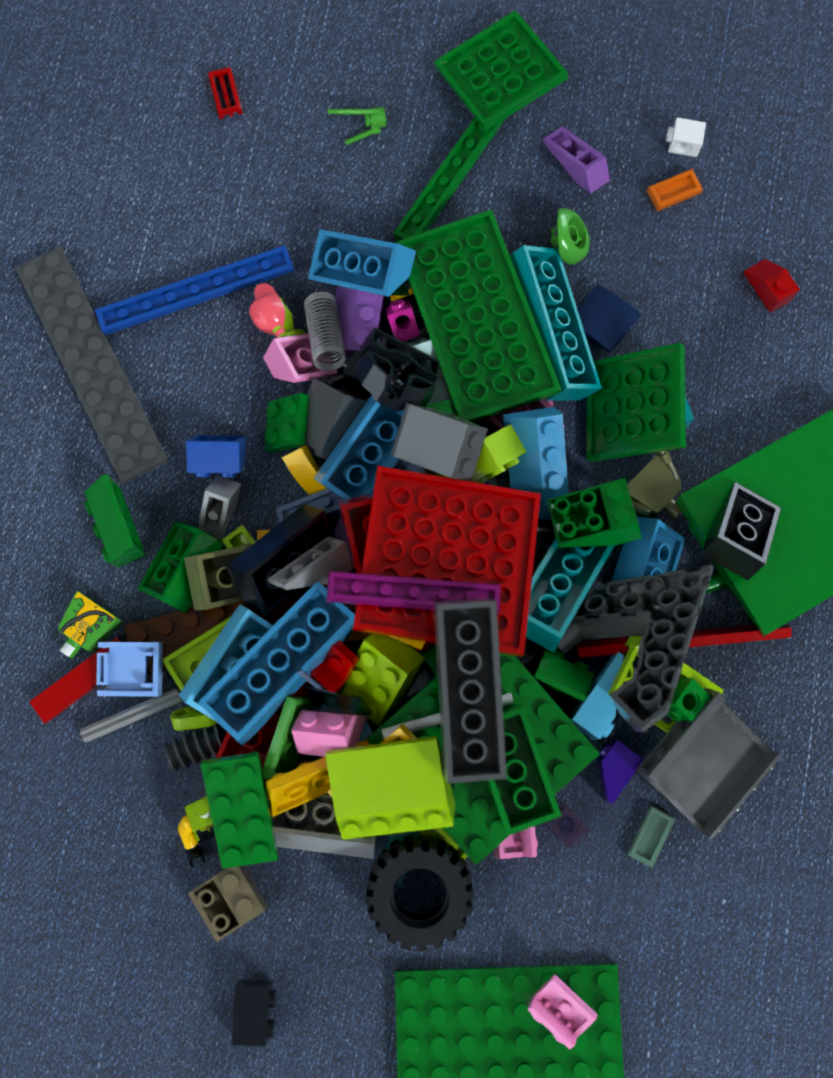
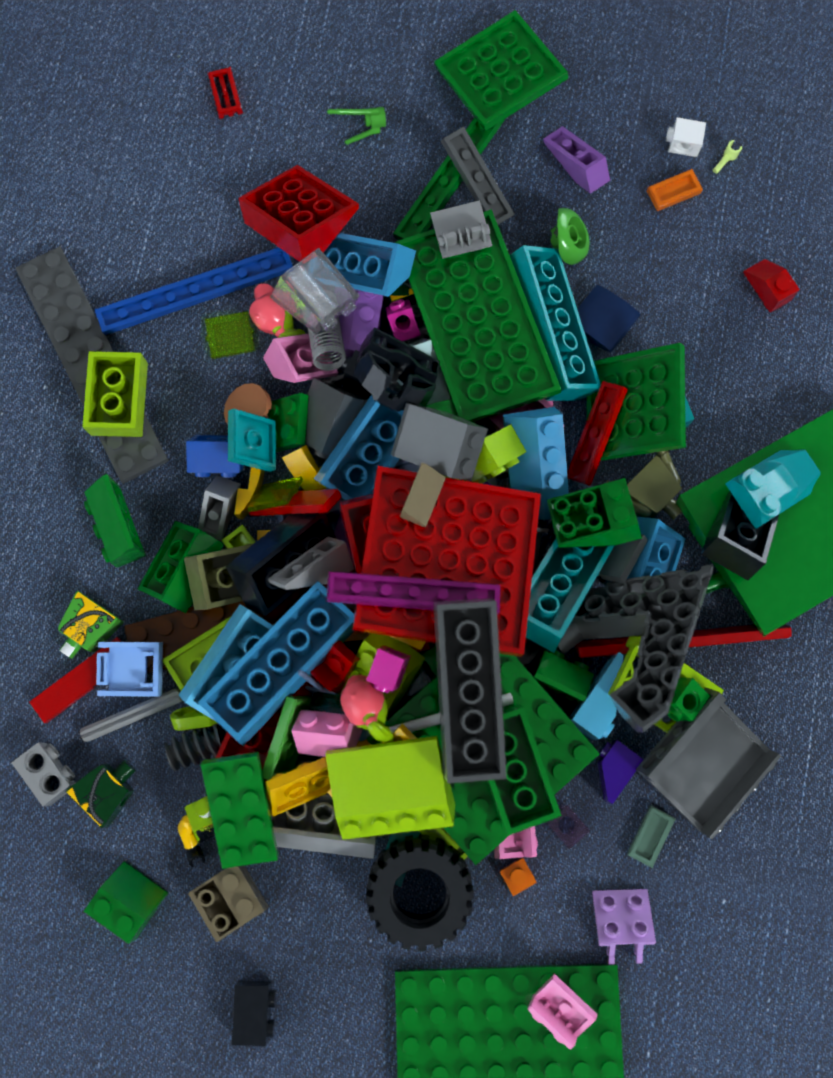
(39, 779): none -> light grey brick
(103, 792): none -> dark green torso
(115, 394): none -> lime brick
(126, 902): none -> green slope
(229, 335): none -> clear neon green piece
(245, 496): none -> yellow slope
(250, 399): none -> nougat tile
(251, 440): none -> teal tile
(275, 494): none -> clear neon green piece
(297, 212): none -> red slope
(305, 503): none -> red tile
(315, 293): none -> clear slope
(366, 707): none -> coral hair
(388, 669): none -> dark pink brick
(423, 495): none -> dark tan slope
(461, 229): none -> light grey hinge
(476, 174): none -> dark grey plate
(517, 876): none -> orange plate
(596, 433): none -> red tile
(622, 560): none -> dark grey tile
(623, 919): none -> lavender plate
(729, 154): none -> yellowish green hand
(774, 485): none -> teal slope

